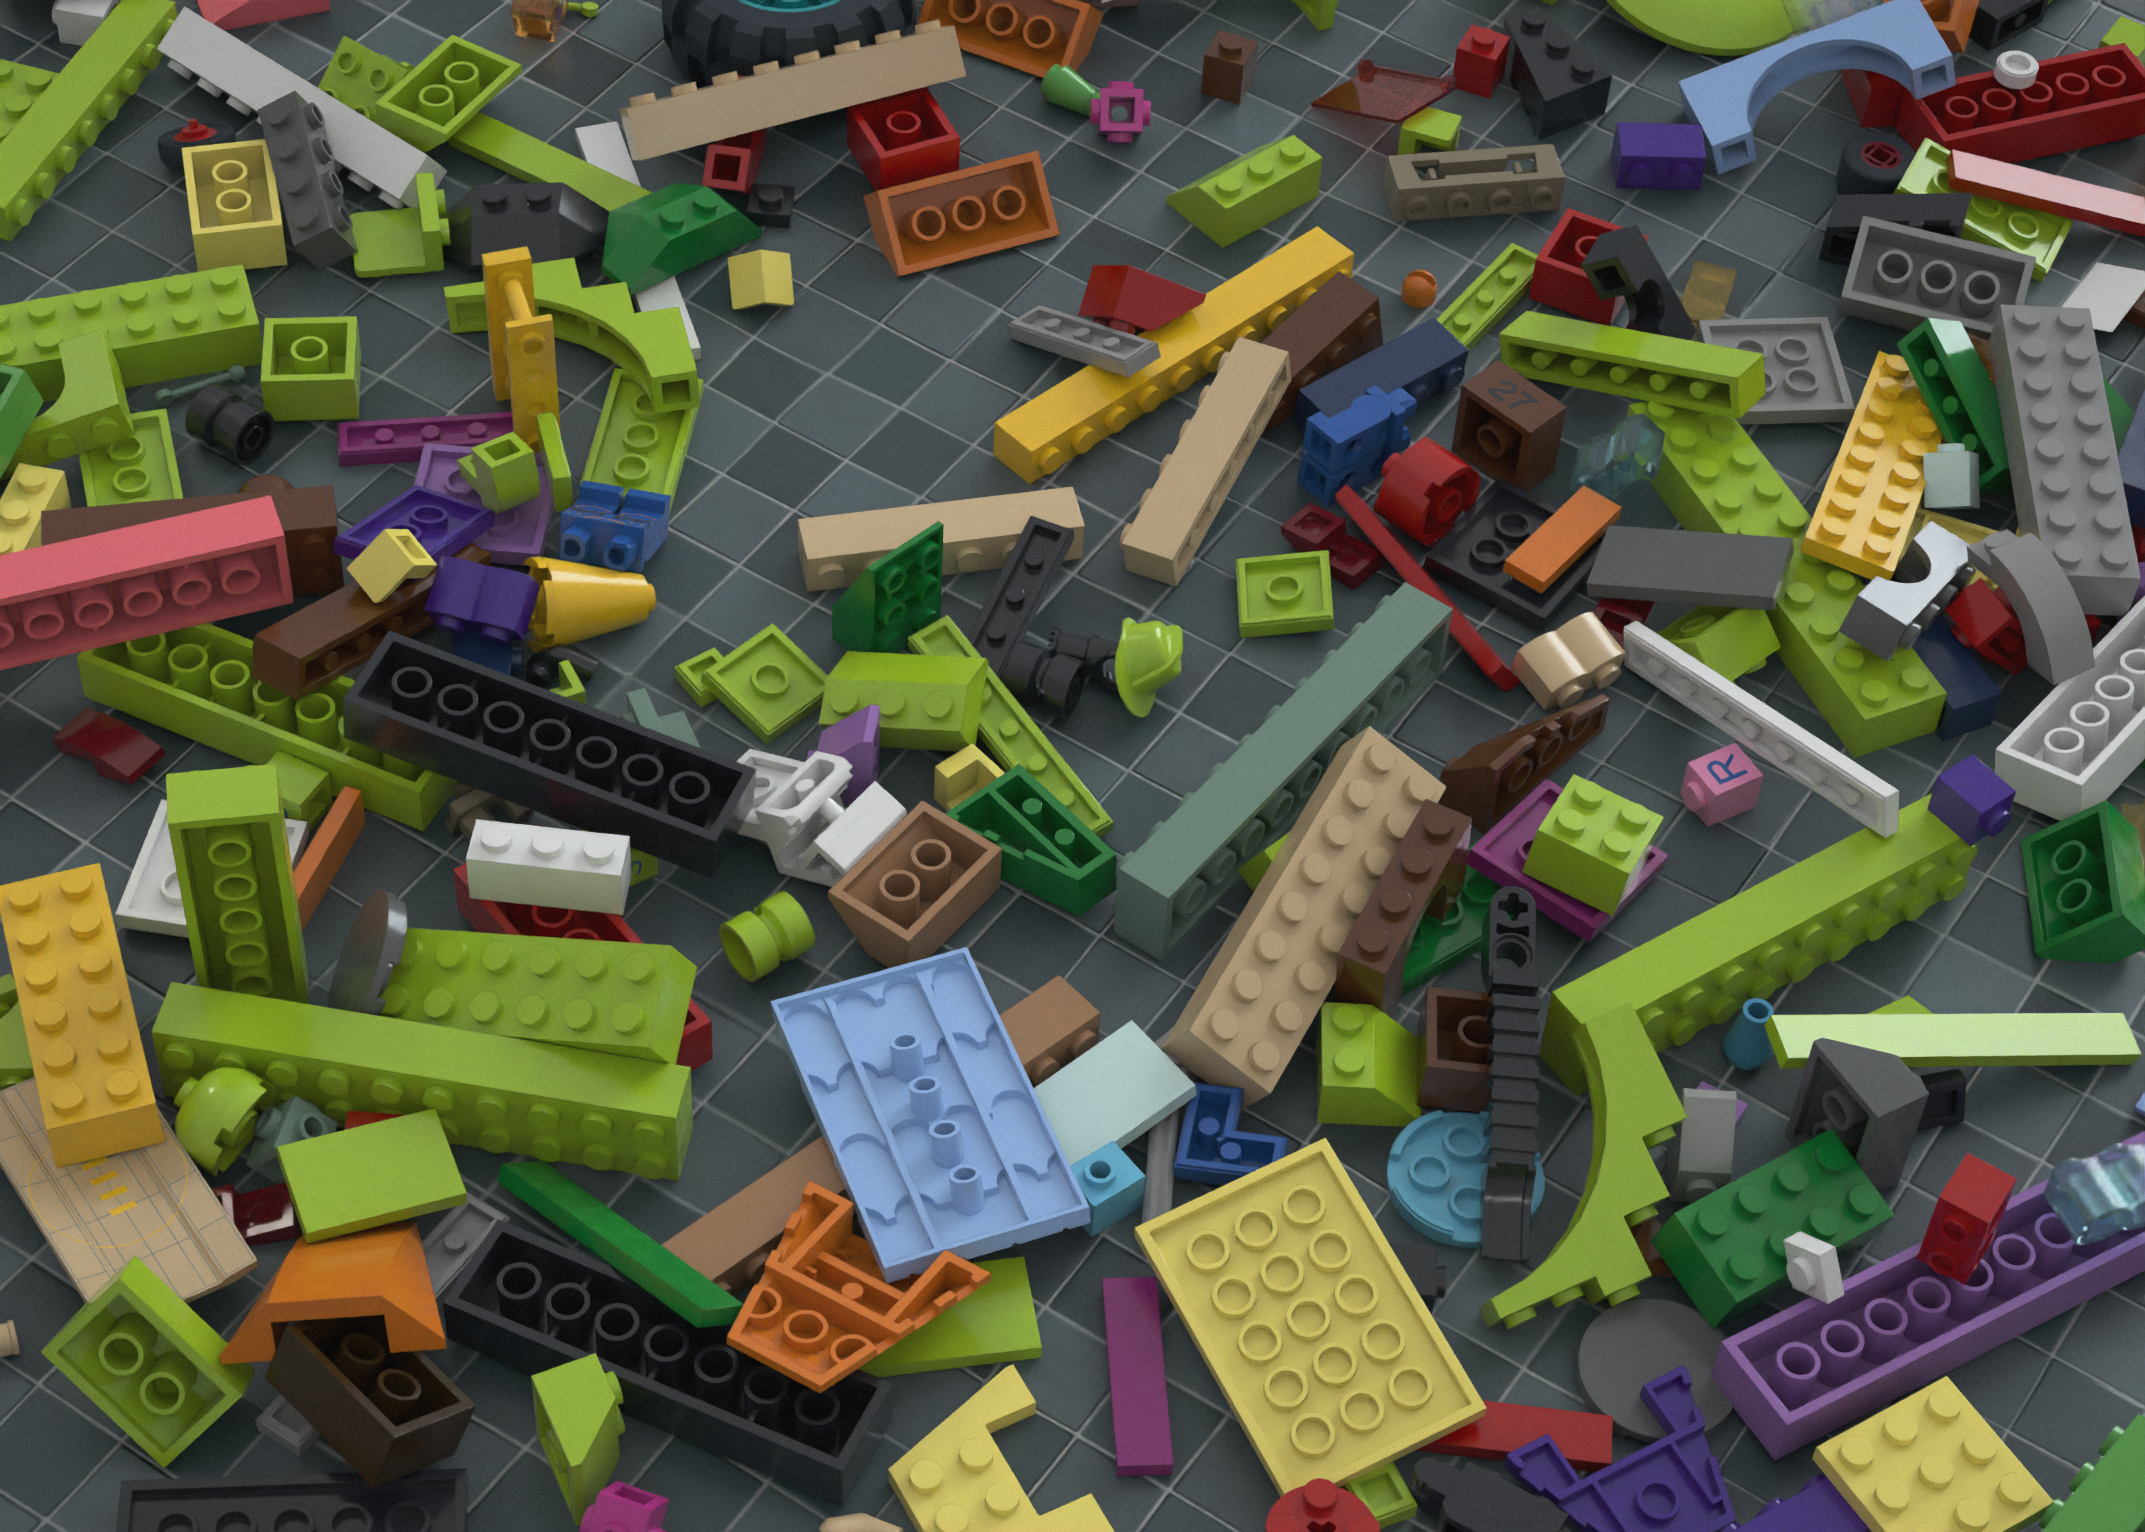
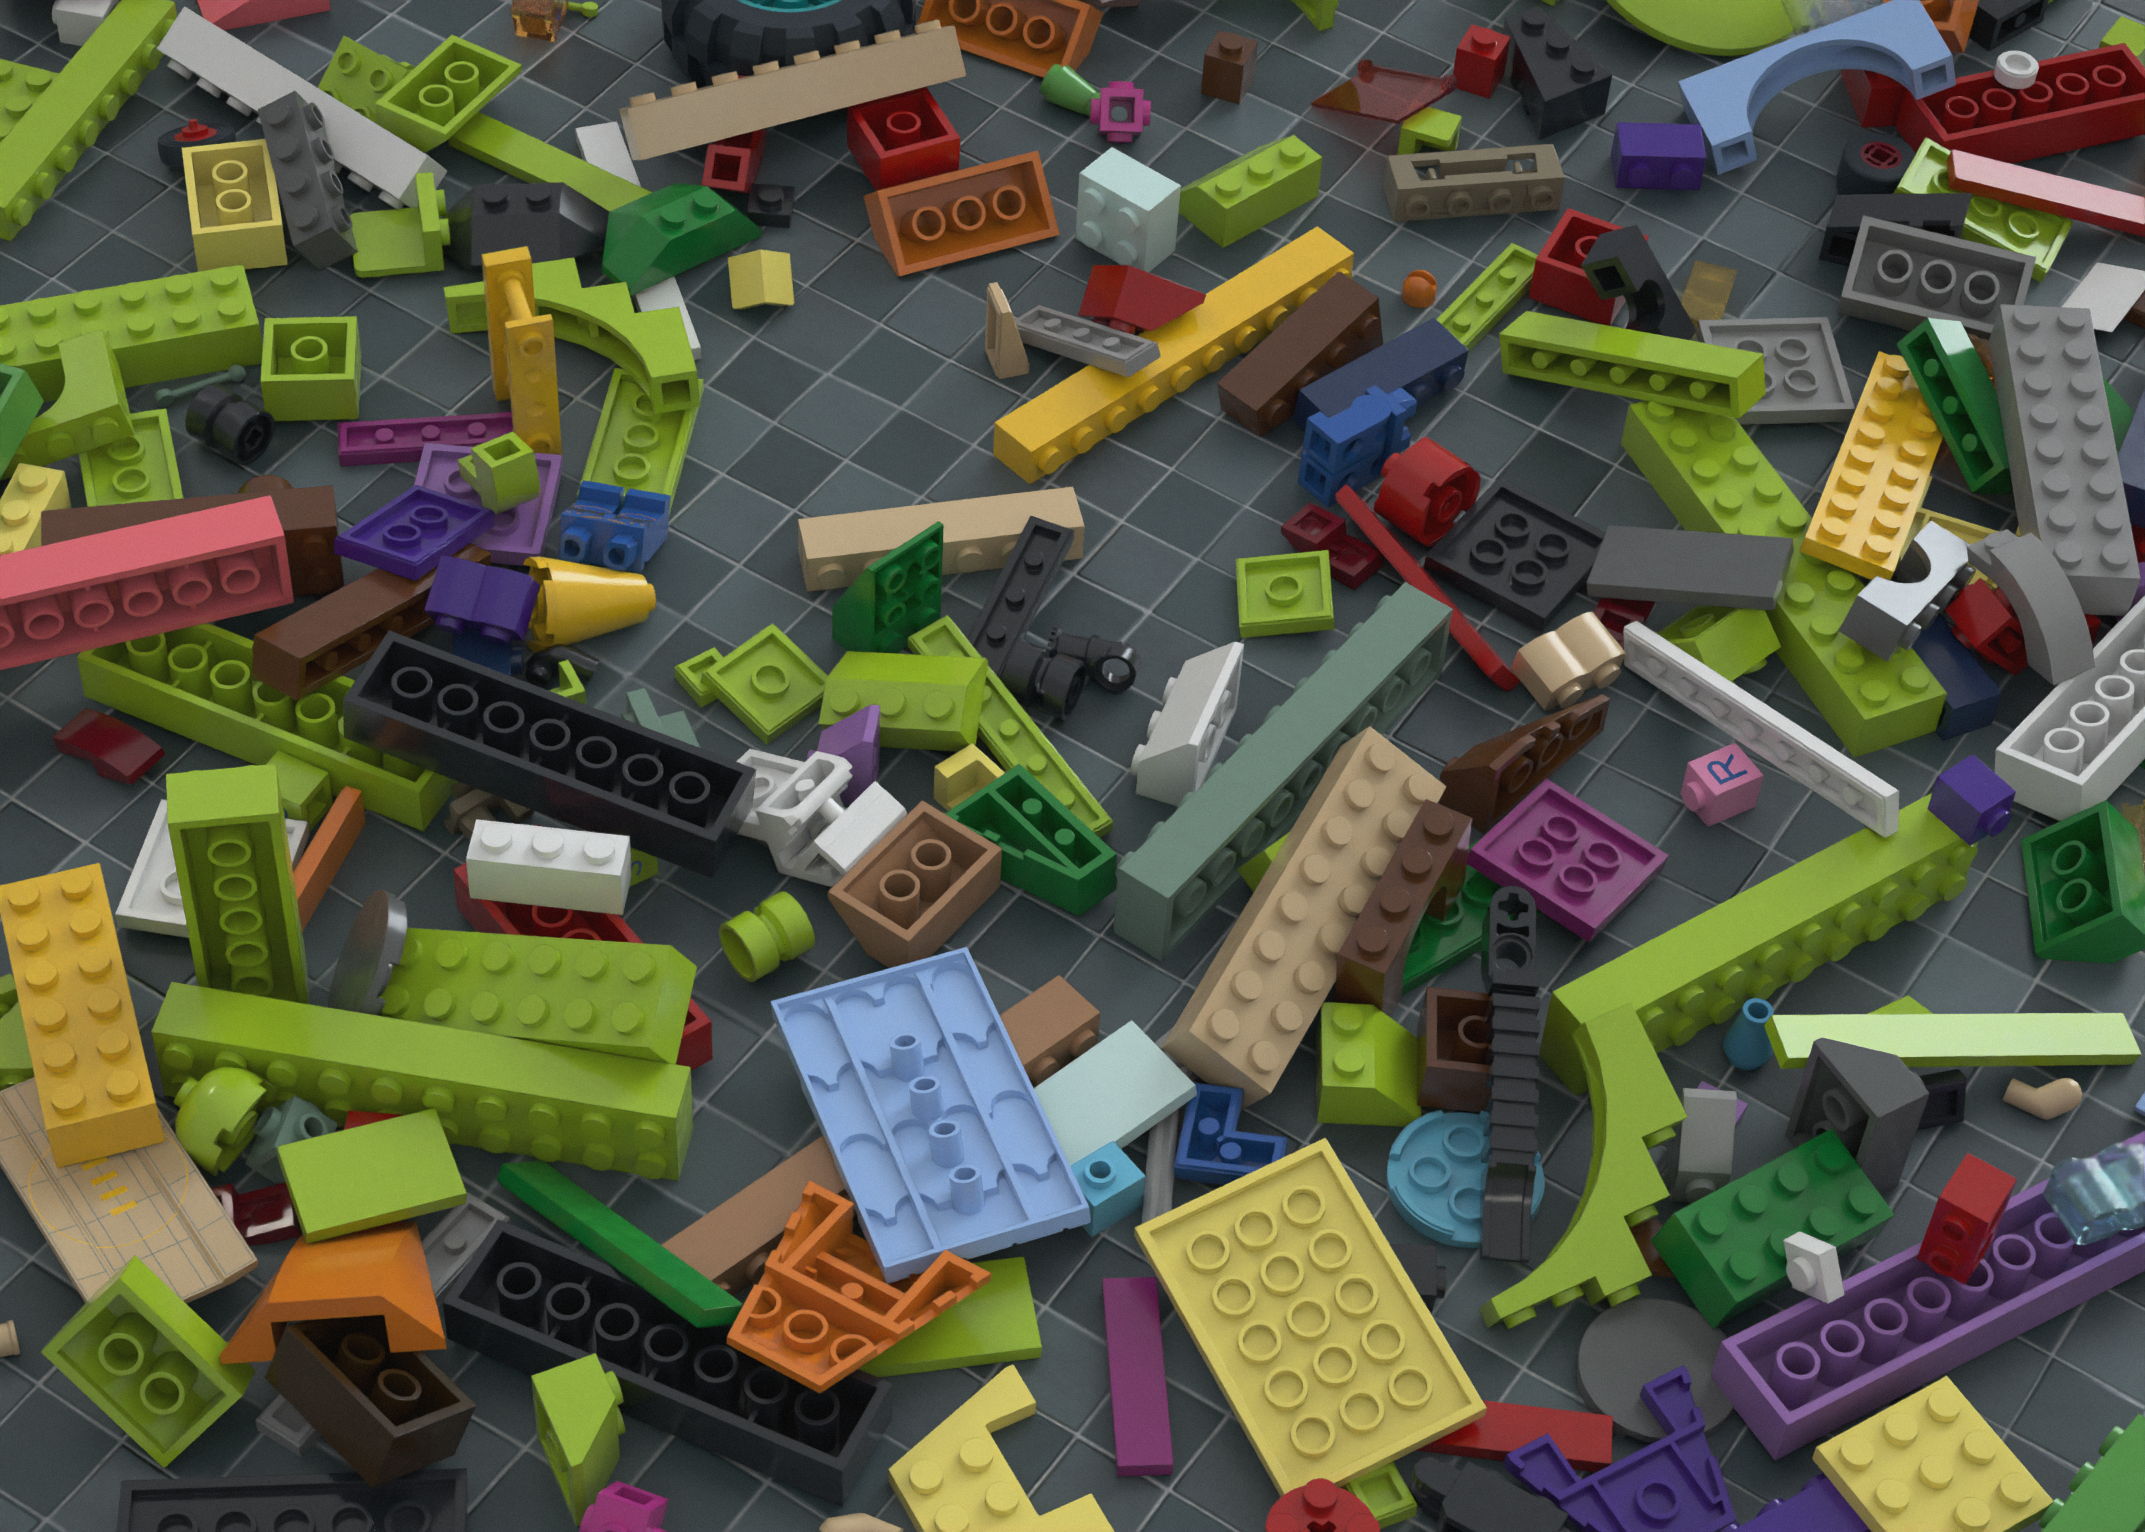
(388, 562): light yellow panel -> none
(554, 461): lime tile -> none
(1002, 337): none -> tan slope
(1127, 211): none -> light aqua brick
(1146, 661): lime piece -> none
(1190, 725): none -> white slope
(1205, 461): tan brick -> none
(1508, 427): reddish brown brick -> none
(1562, 539): orange tile -> none
(1592, 844): lime brick -> none
(1620, 459): clear light blue brick -> none
(1951, 478): light aqua brick -> none
(2046, 1101): none -> tan arm

